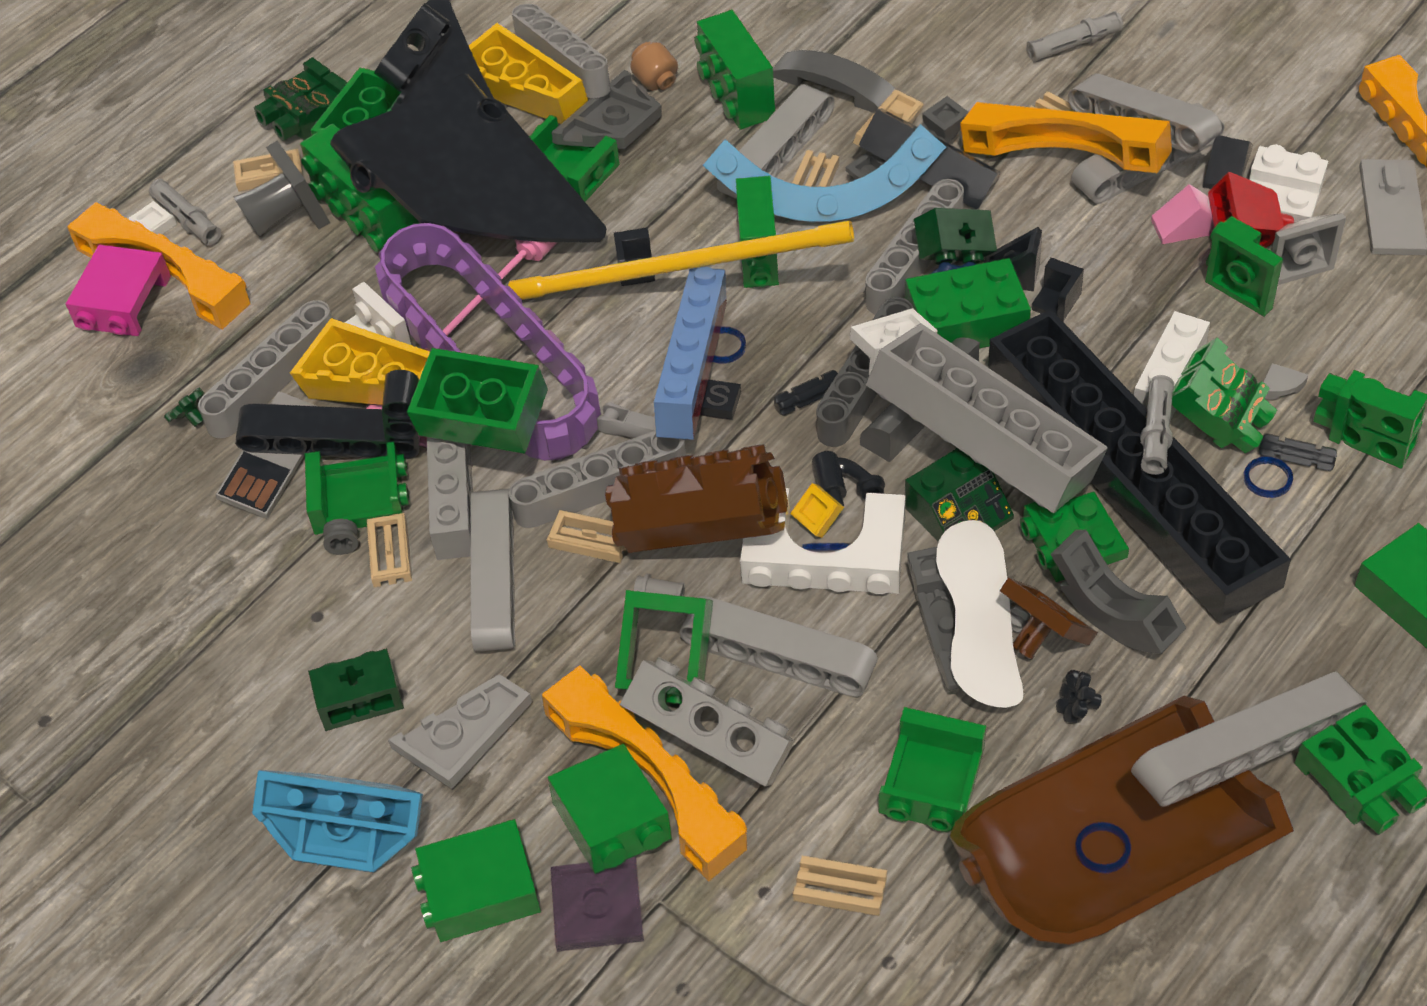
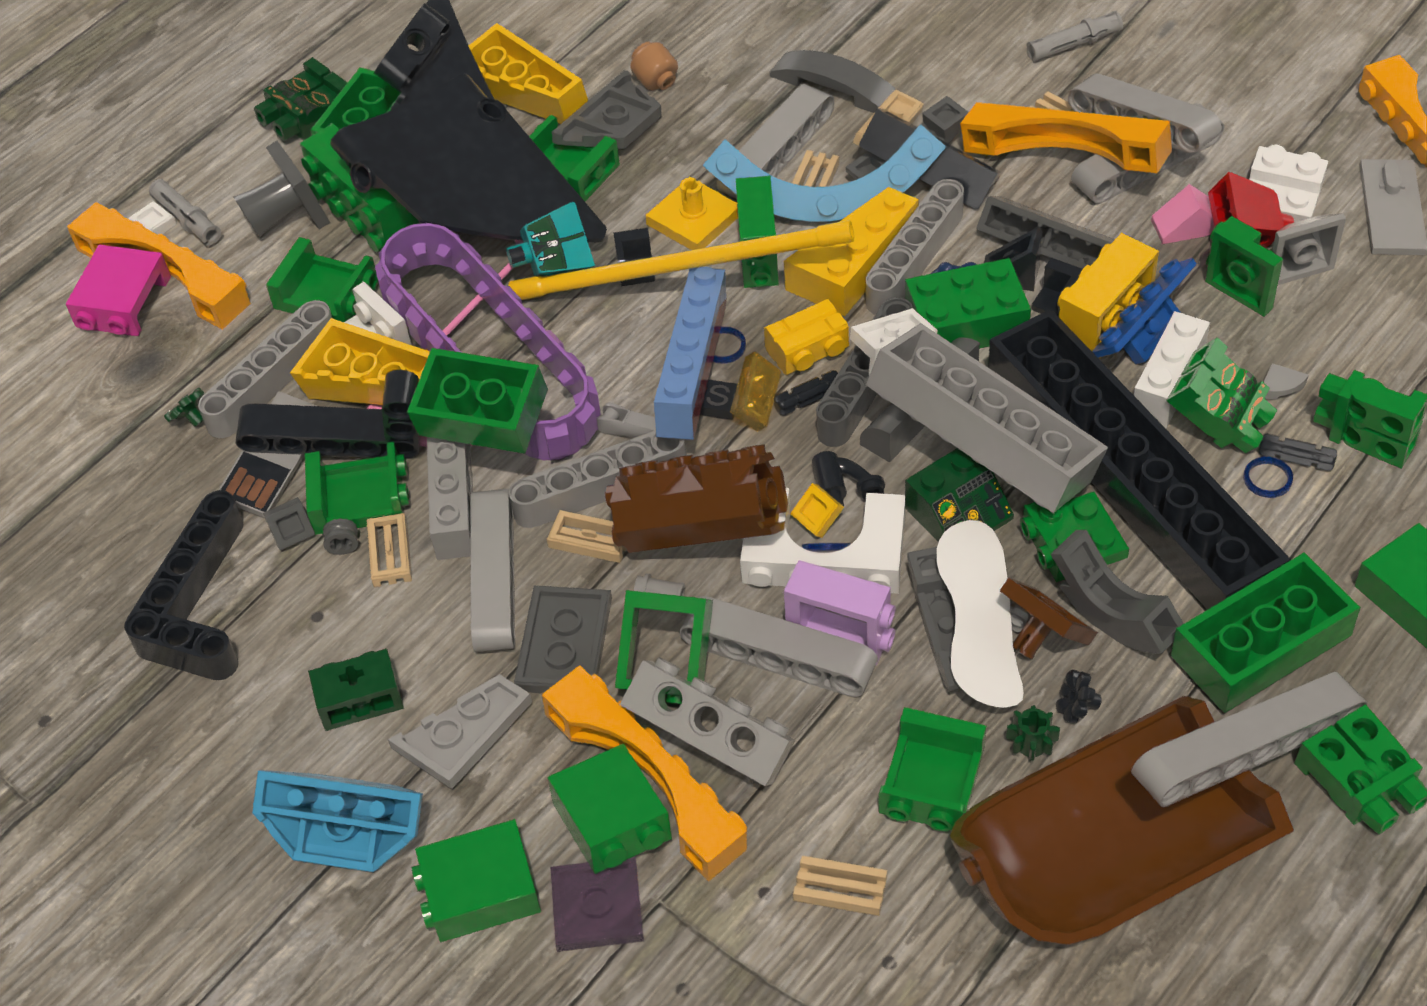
(159, 619): none -> black beam
(260, 169): tan tile -> none
(288, 523): none -> dark grey tile
(313, 277): none -> green panel
(553, 244): none -> torso
(560, 633): none -> dark grey tile
(563, 47): light grey beam -> none
(693, 214): none -> yellow tile
(735, 69): green brick -> none
(755, 391): none -> clear yellow plate
(807, 337): none -> yellow brick
(841, 269): none -> yellow wedge
(843, 594): none -> lavender window
(955, 235): dark green brick -> none
(1032, 732): none -> dark green gear
(1059, 237): none -> dark grey brick
(1103, 868): clear blue piece -> none
(1107, 288): none -> yellow brick
(1147, 318): none -> blue bracket
(1157, 434): light grey pin -> none
(1226, 156): black slope -> none
(1264, 632): none -> green brick

